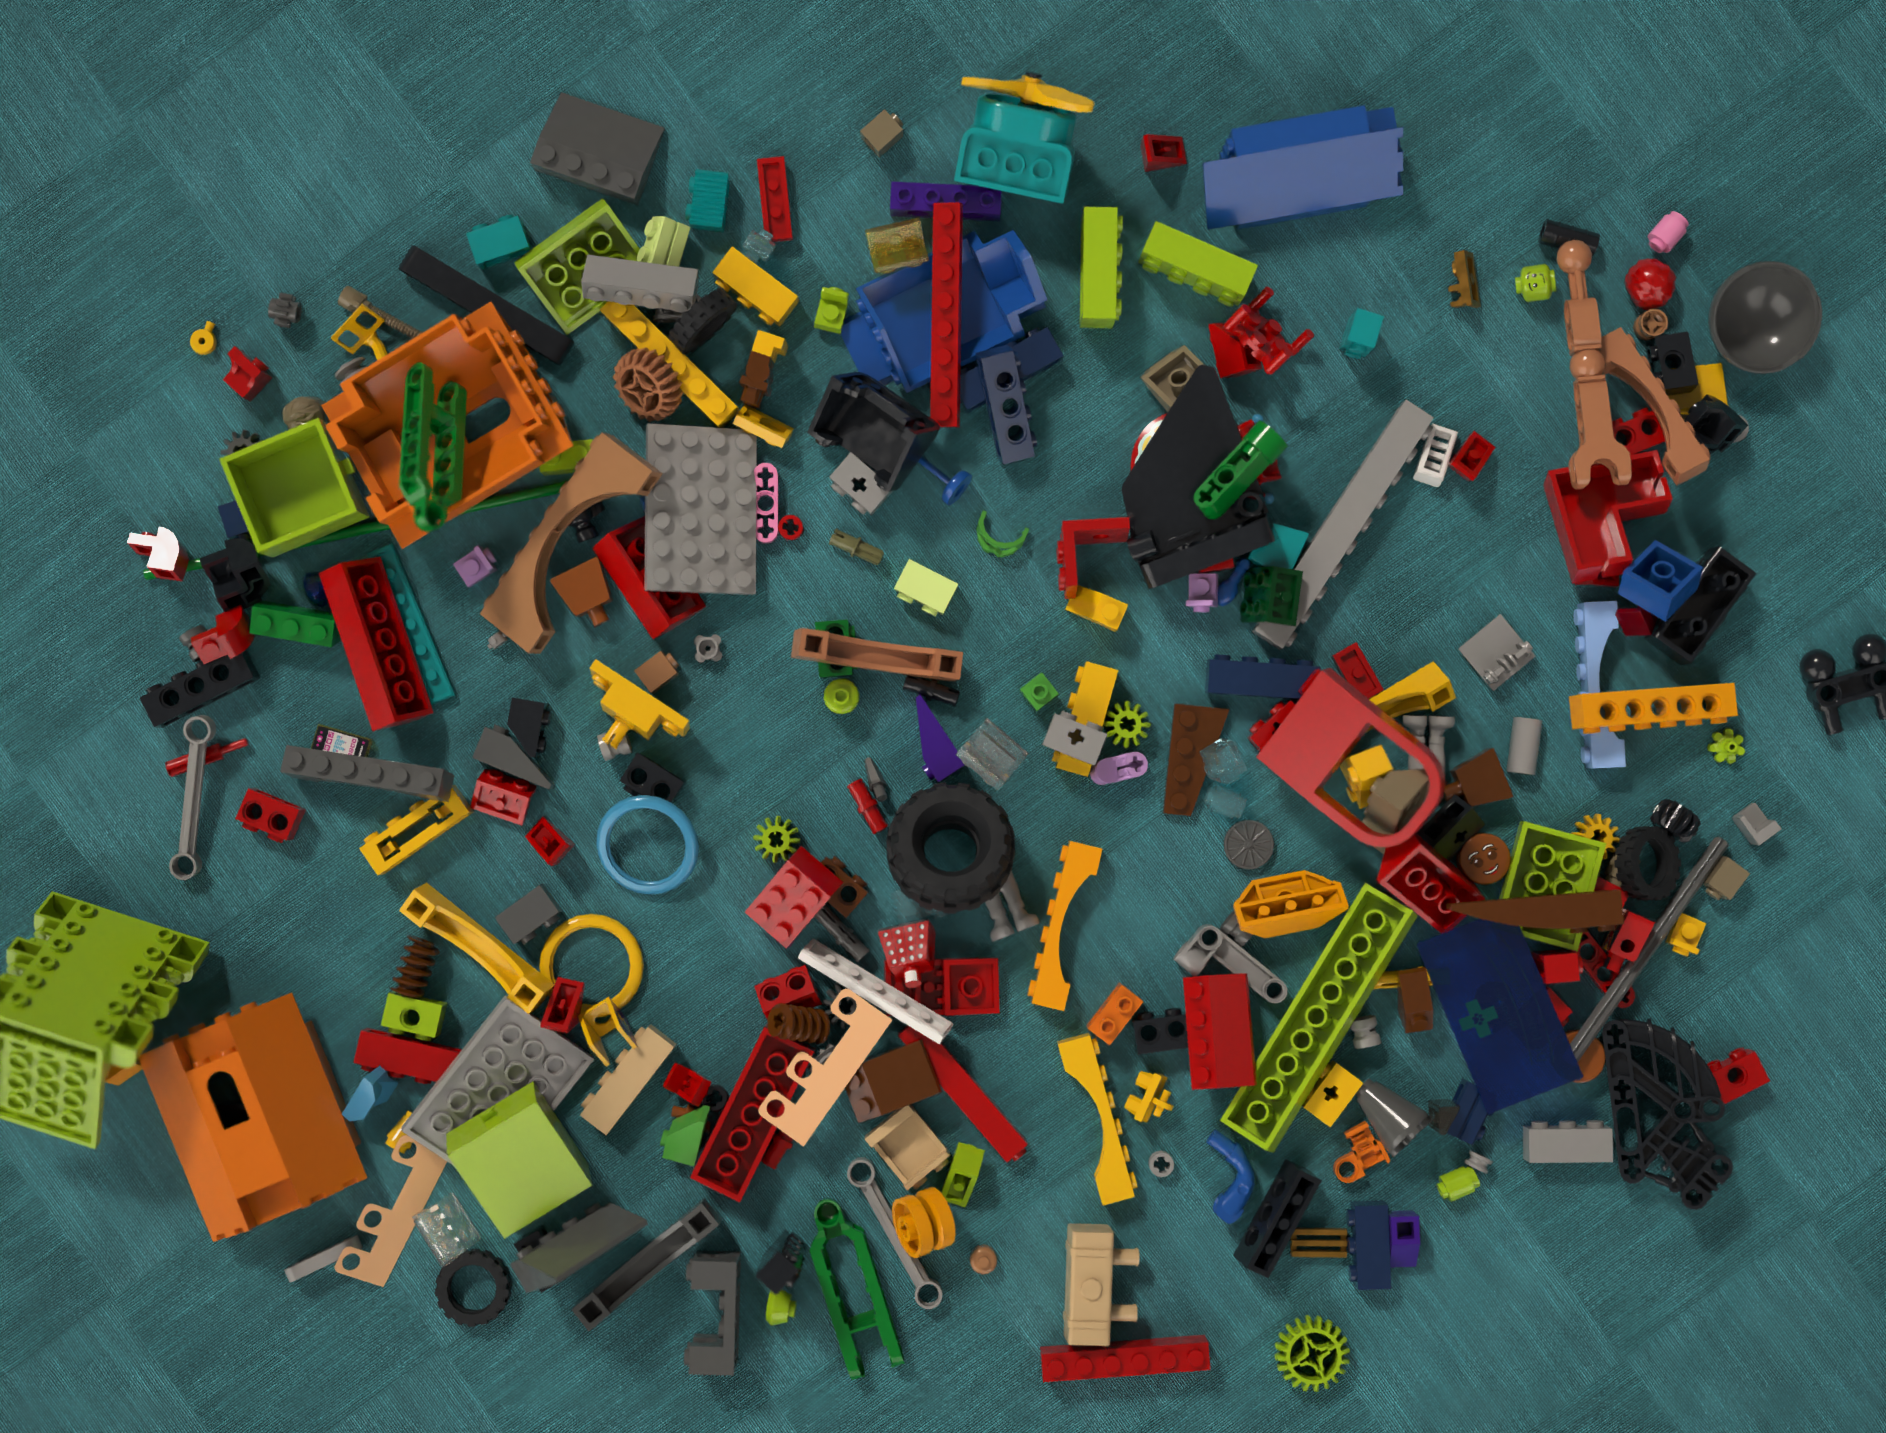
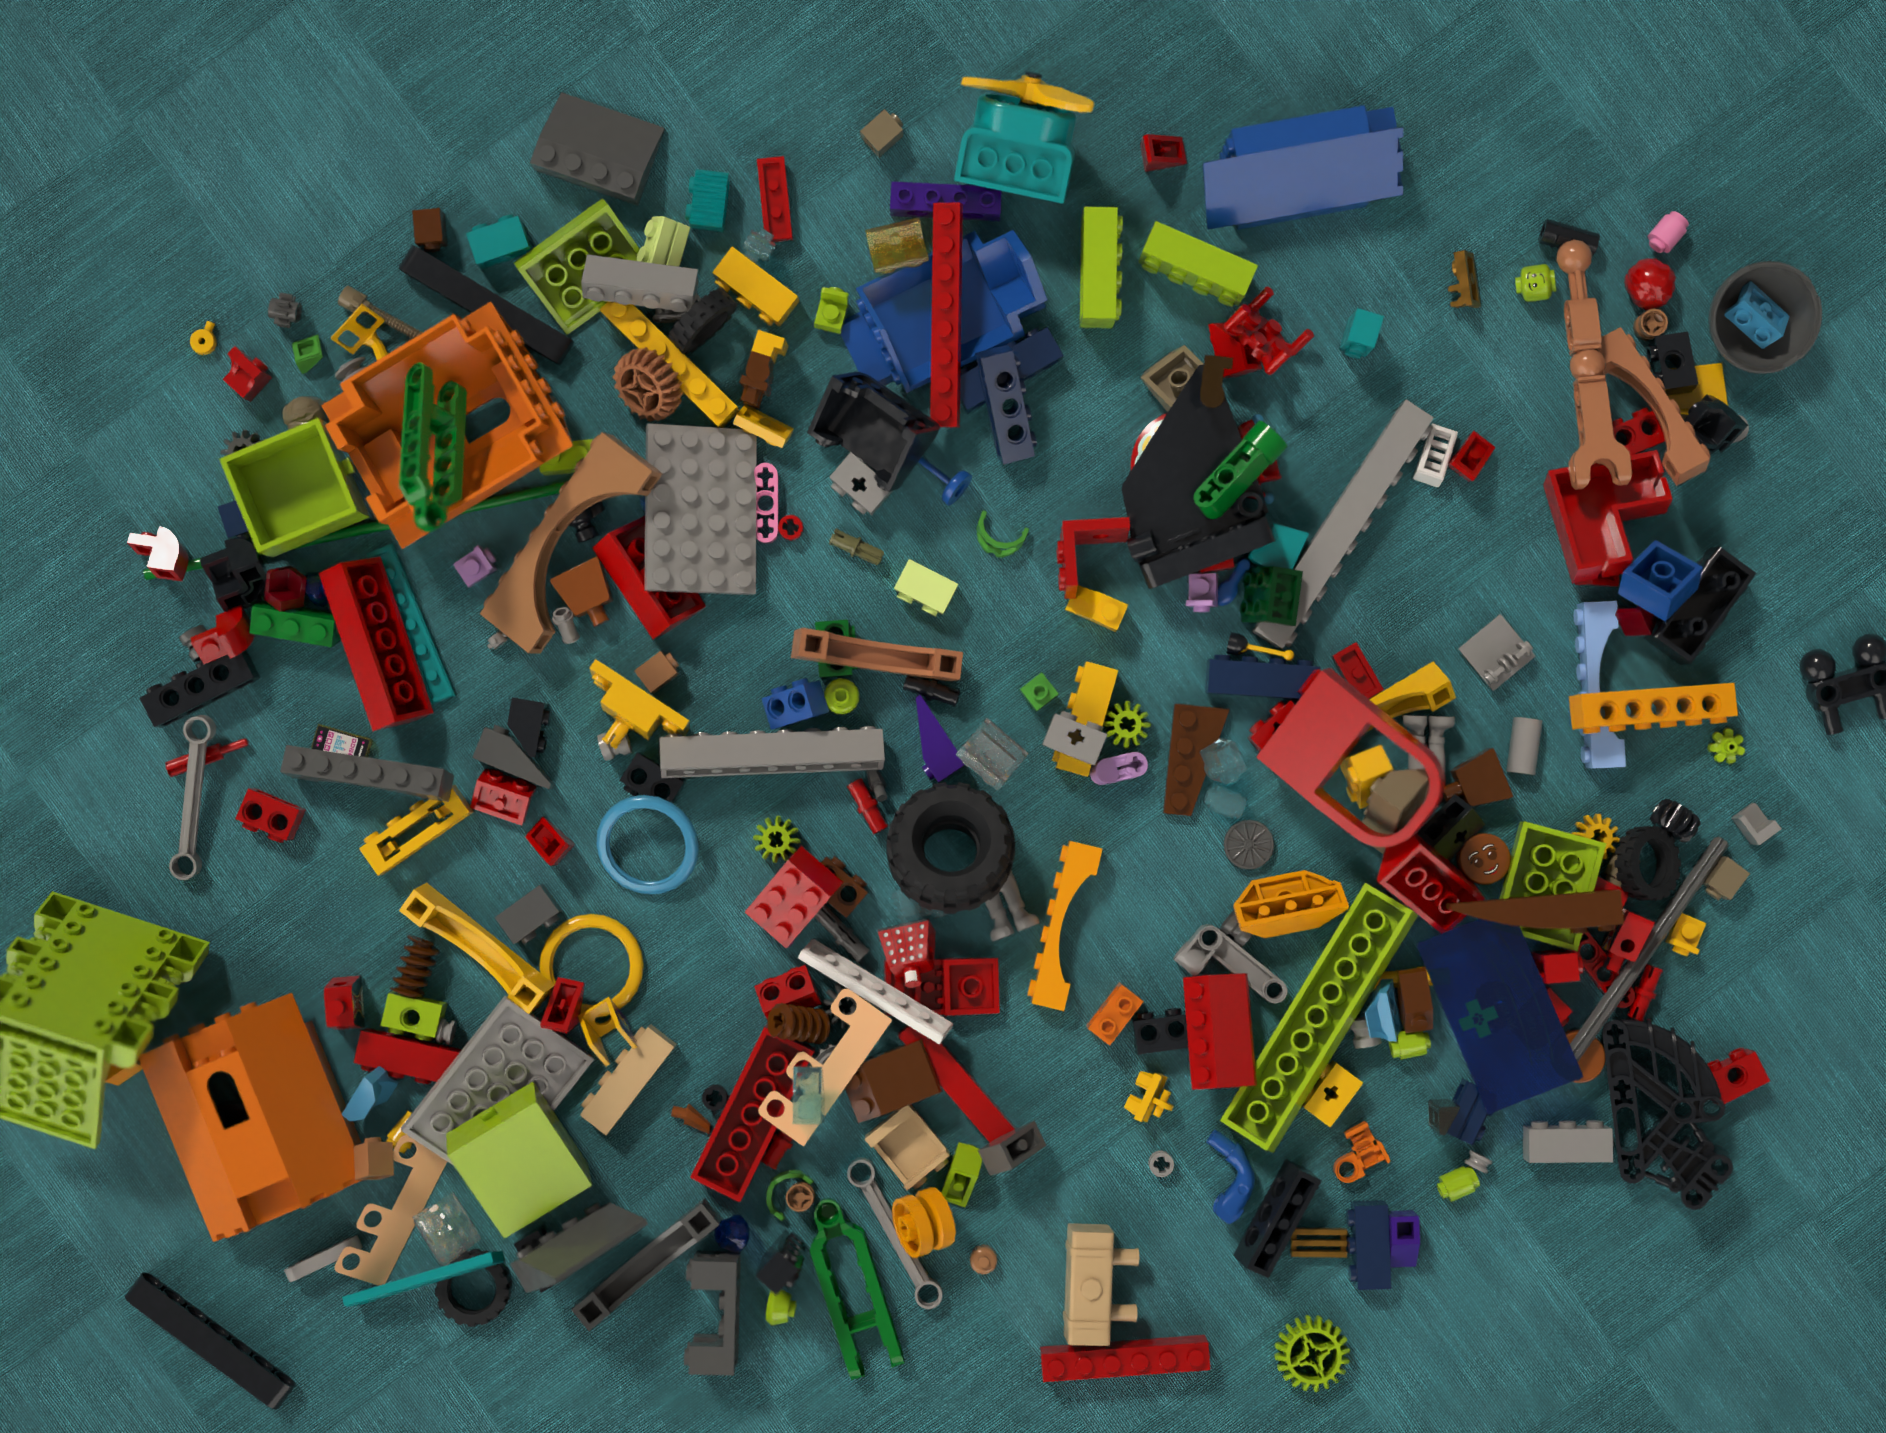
(210, 1340): none -> black beam
(285, 588): none -> dark red panel
(307, 353): none -> bright green slope
(344, 1003): none -> red torso
(373, 1159): none -> medium nougat brick
(423, 1279): none -> teal tile
(430, 229): none -> reddish brown brick
(446, 1031): none -> light grey bush
(564, 620): none -> light grey pin
(685, 1136): bright green slope -> none
(687, 1084): red bracket -> none
(701, 643): light grey plate -> none
(733, 1233): none -> clear blue cone
(771, 752): none -> light grey brick
(778, 1178): none -> bright green helmet
(794, 704): none -> blue brick
(796, 1196): none -> medium nougat wheel
(808, 1095): none -> clear light blue slope
(1012, 1148): none -> dark grey slope
(1111, 1173): yellow arch -> none
(1211, 391): none -> dark brown leg
(1238, 645): none -> hinge
(1383, 1013): none -> dark azure slope
(1391, 1115): dark grey cone -> none
(1410, 1045): none -> lime brick
(1644, 992): none -> red pin
(1758, 316): none -> dark azure bracket

